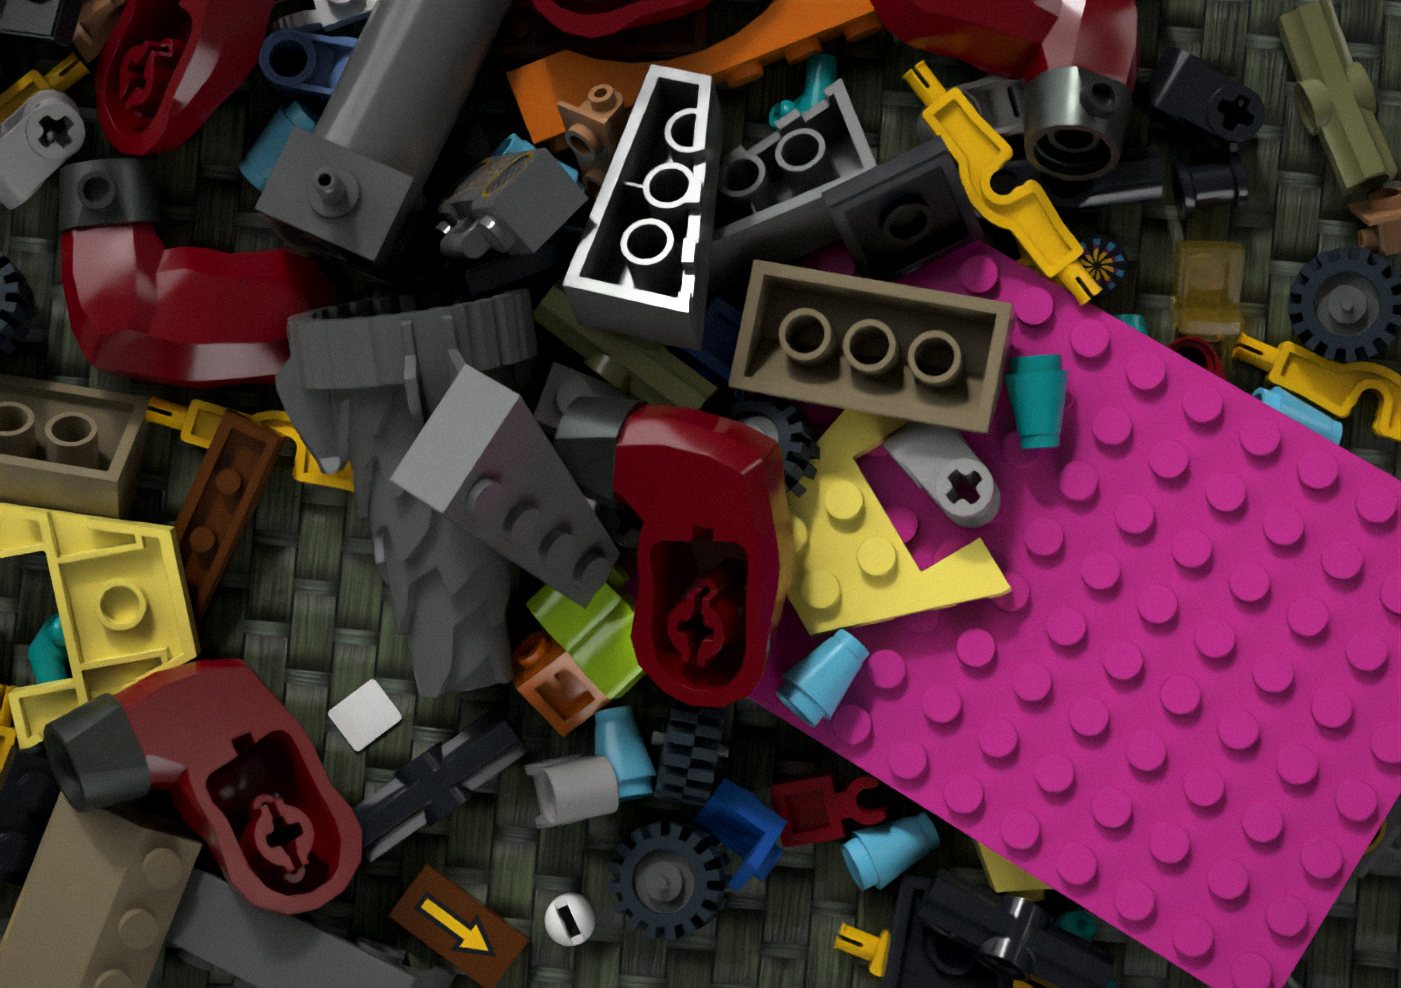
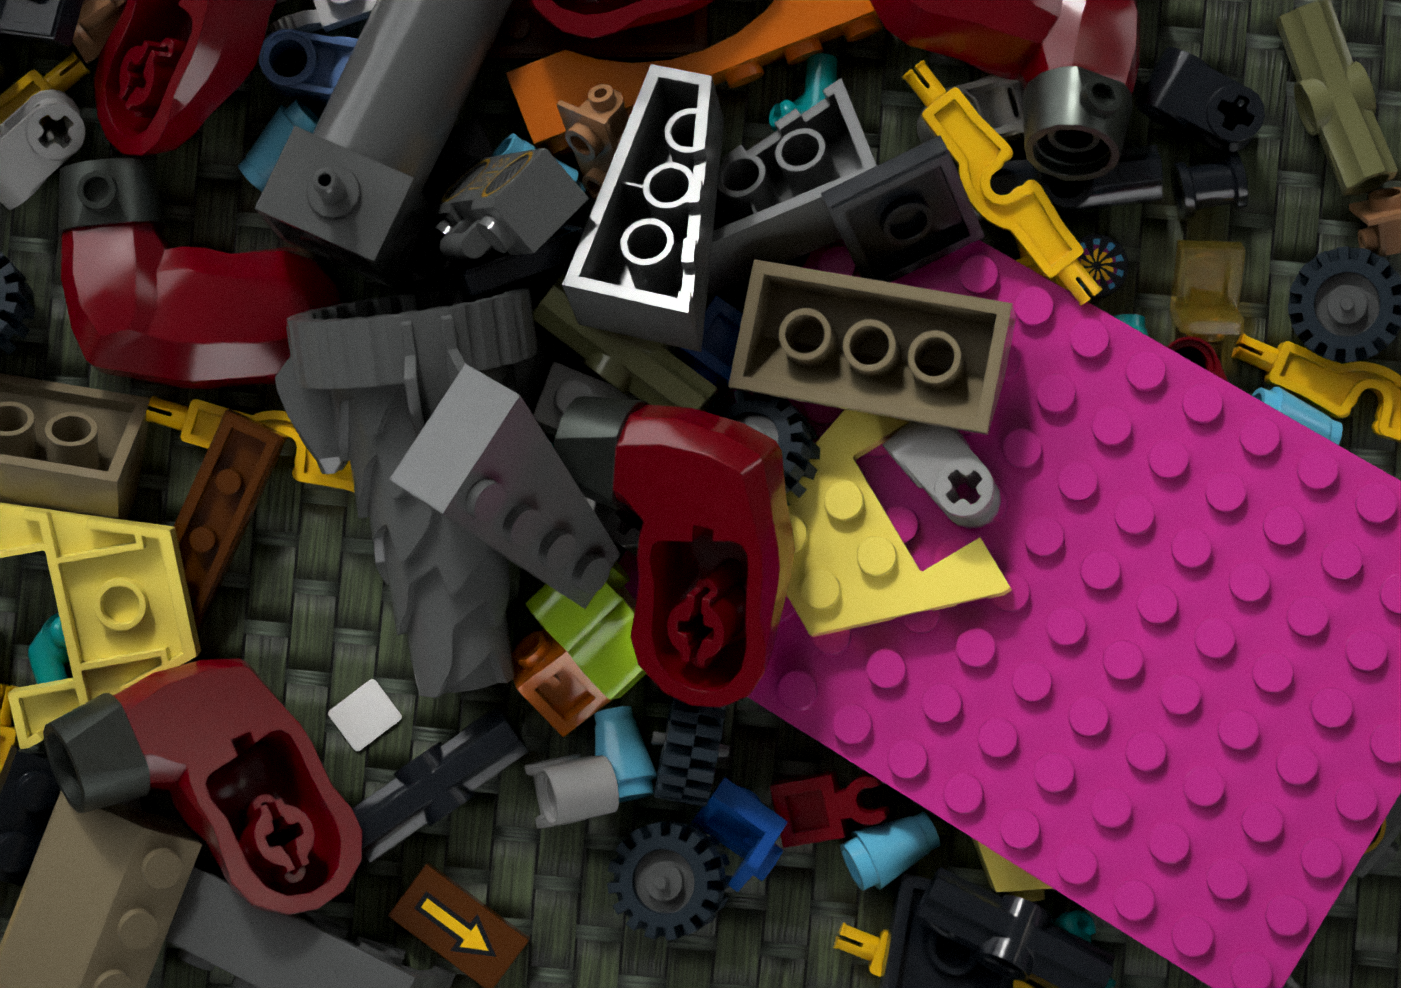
(582, 912): white hinge -> none
(822, 678): medium azure cone -> none
(1037, 398): teal cone -> none

